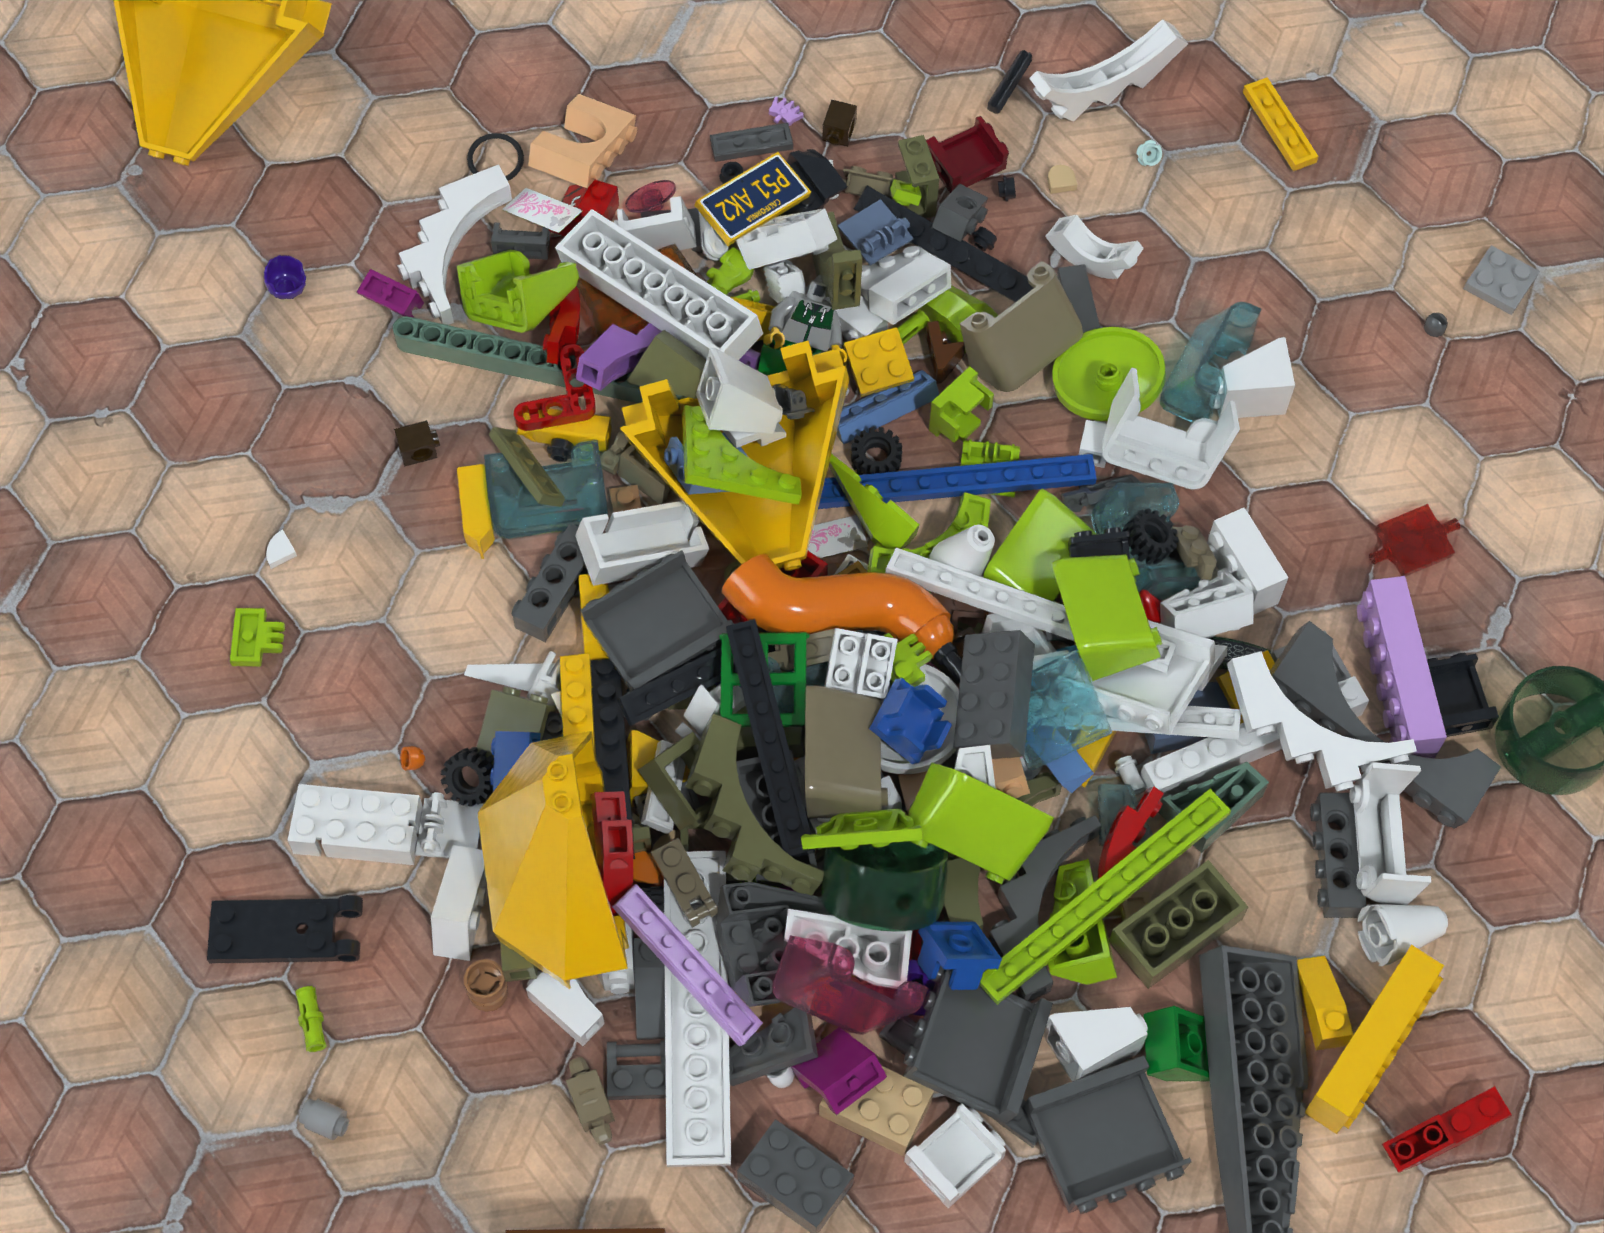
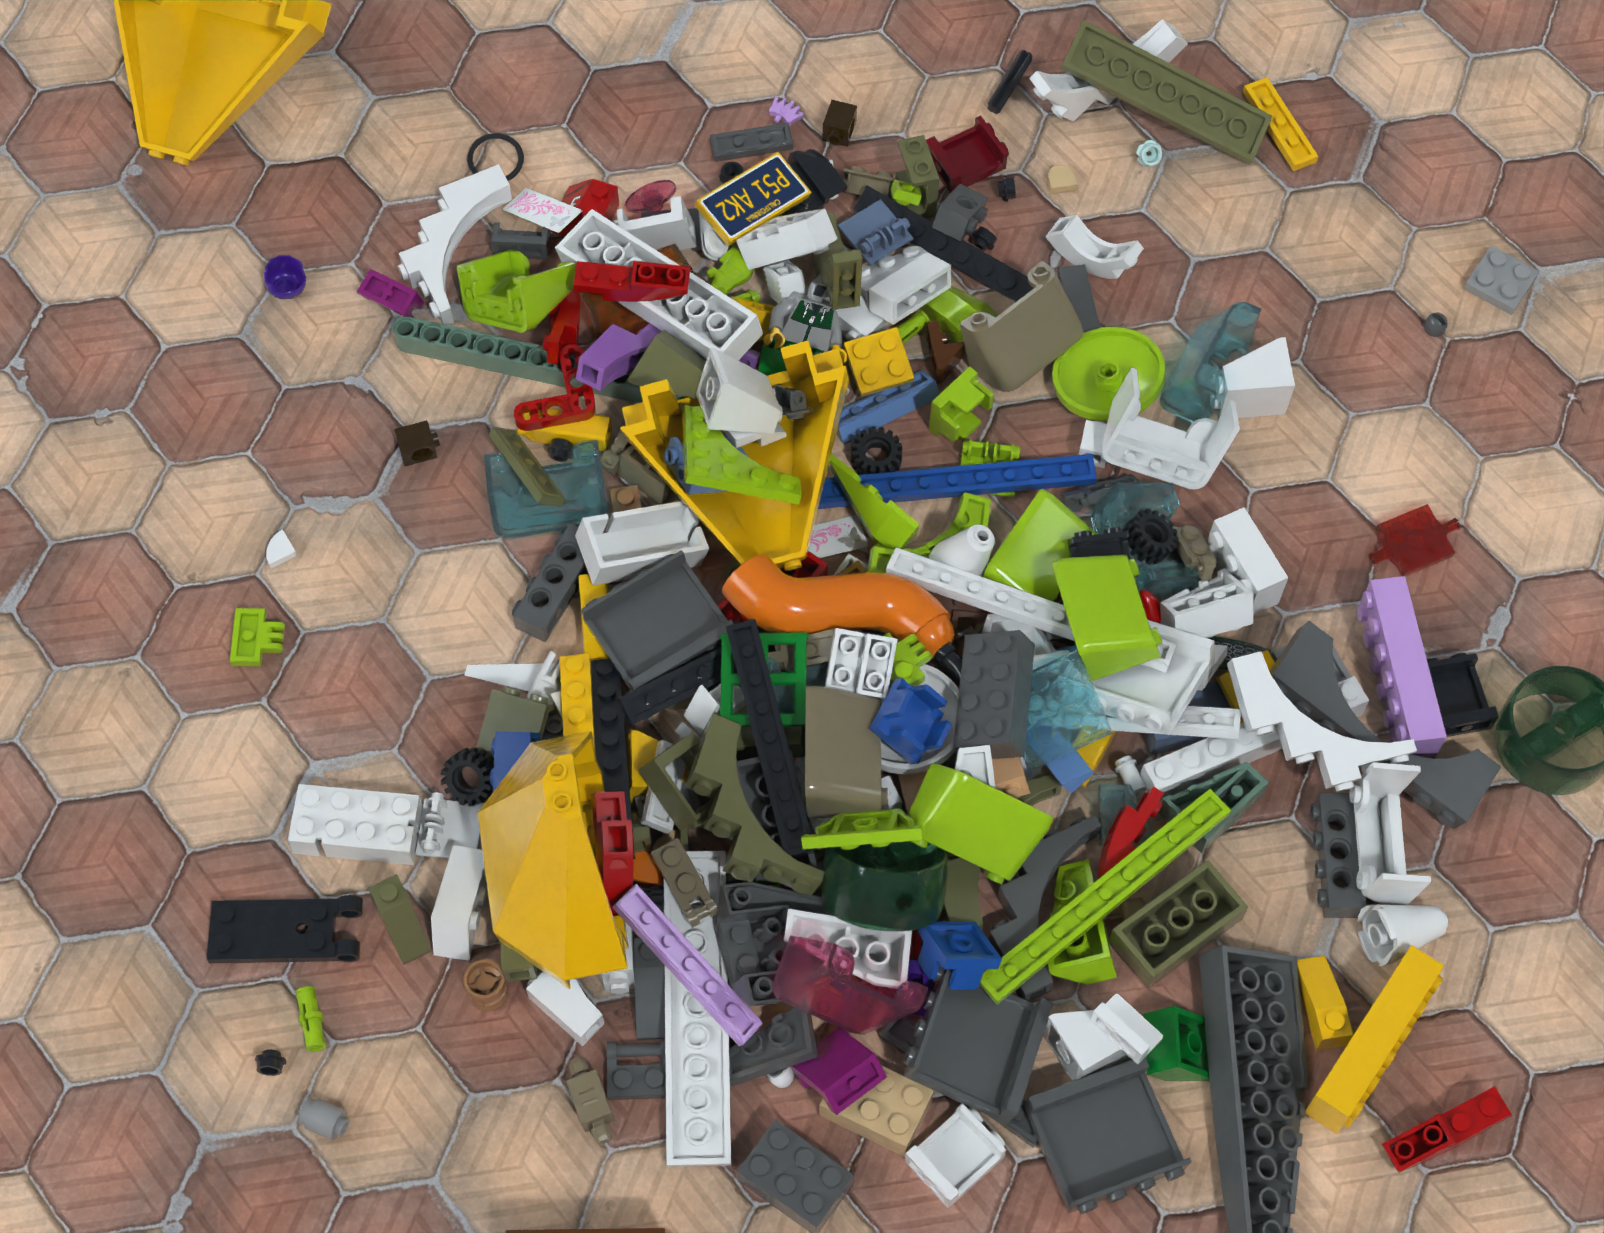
(270, 1062): none -> black plate
(399, 919): none -> olive slope
(412, 758): orange hinge -> none
(475, 508): yellow piece -> none
(584, 161): light nougat arch -> none
(632, 284): none -> red slope
(1126, 1028): none -> white panel
(1166, 92): none -> olive plate

